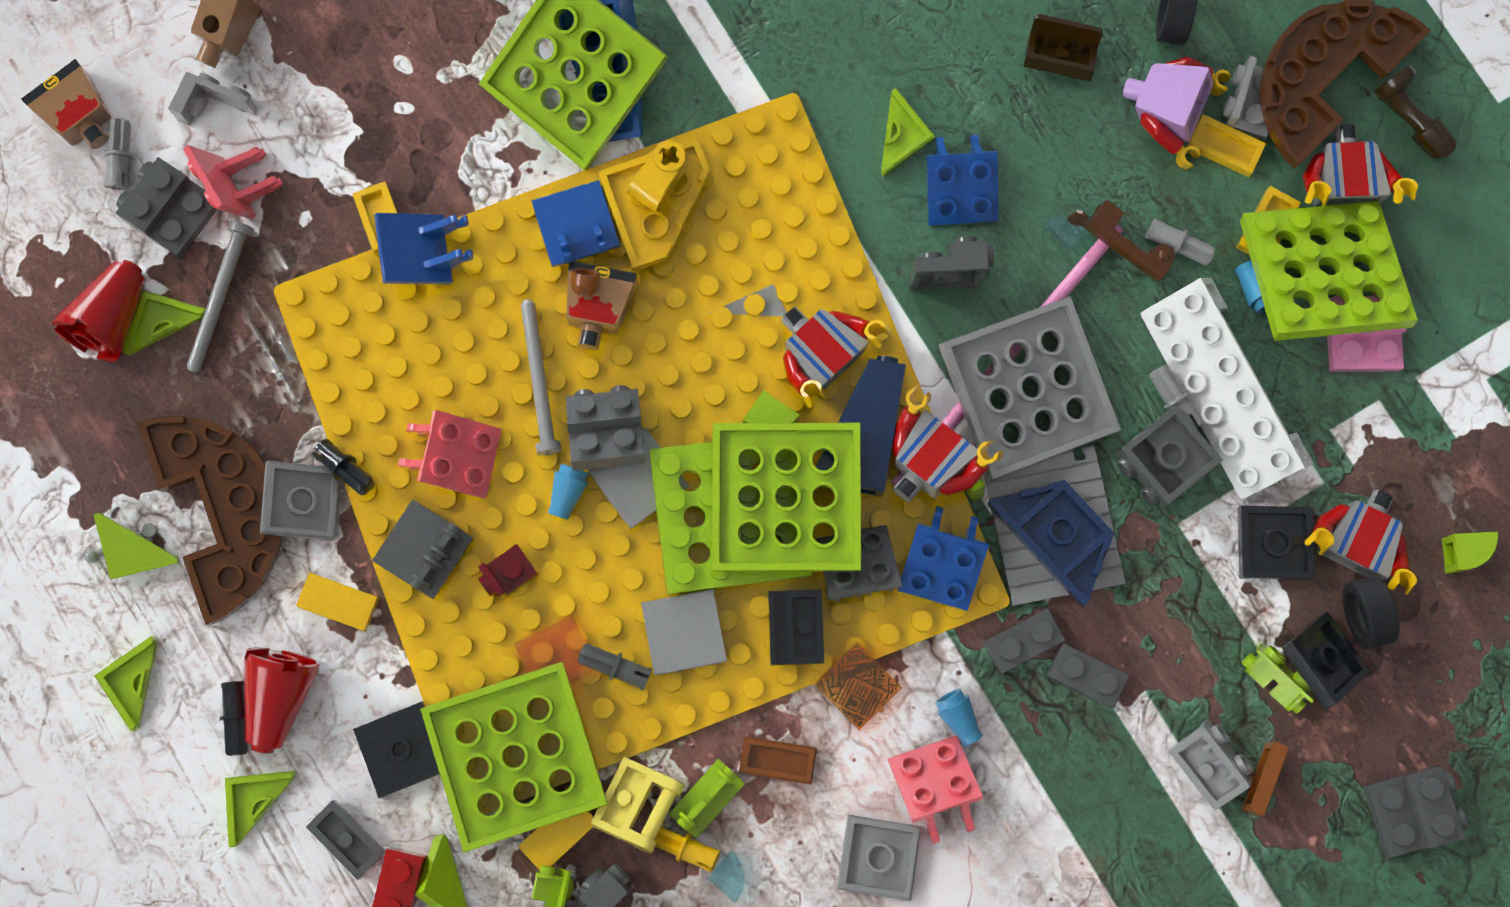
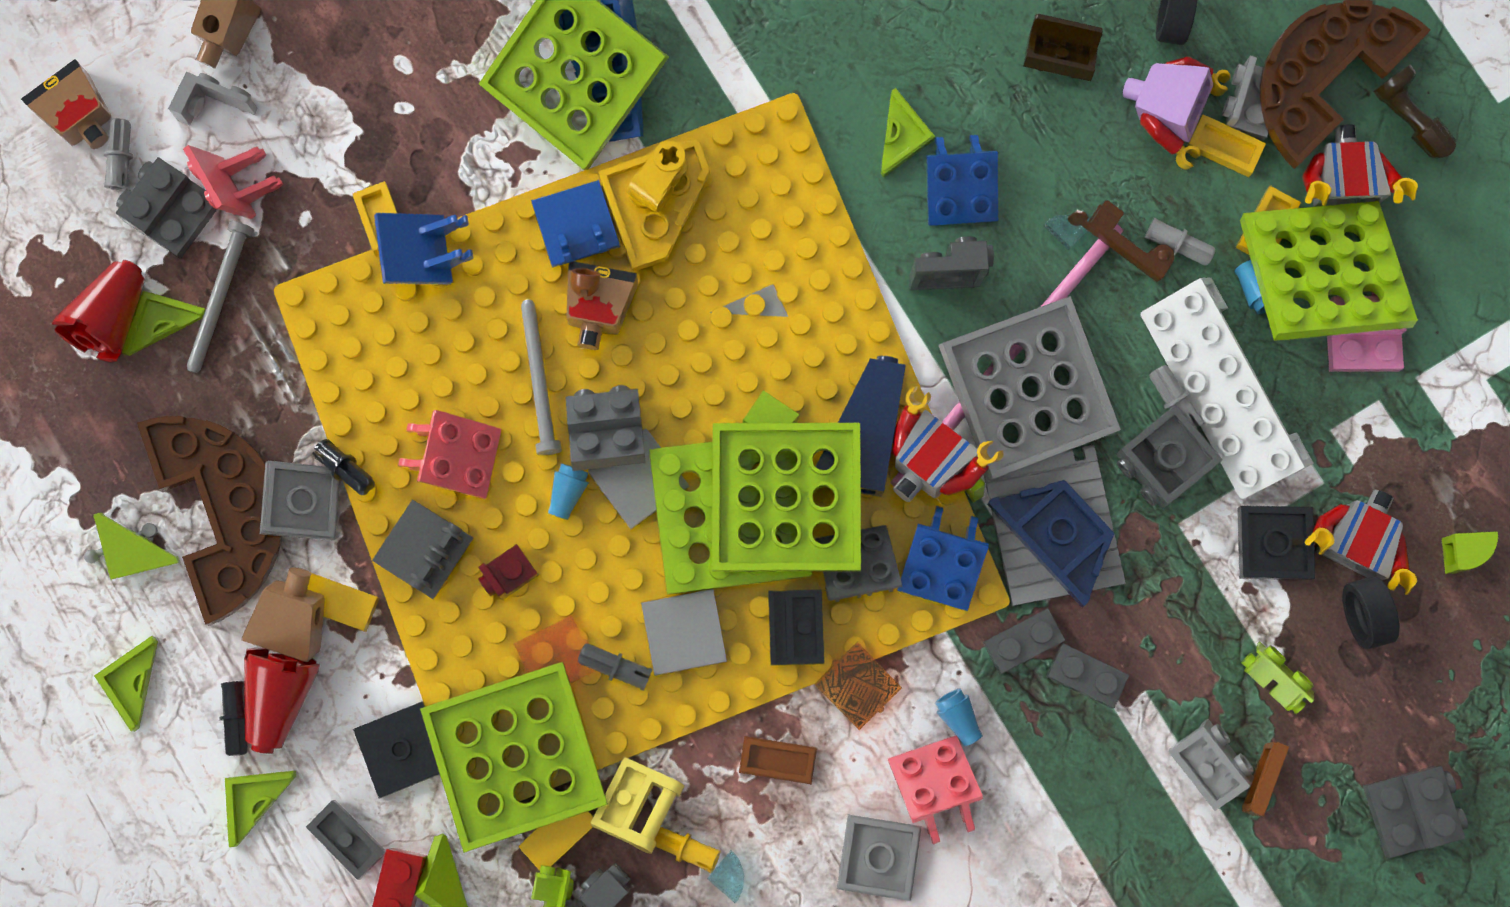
(288, 617): none -> medium nougat torso
(706, 798): lime hinge -> none
(824, 348): torso -> none
(1326, 660): black plate -> none

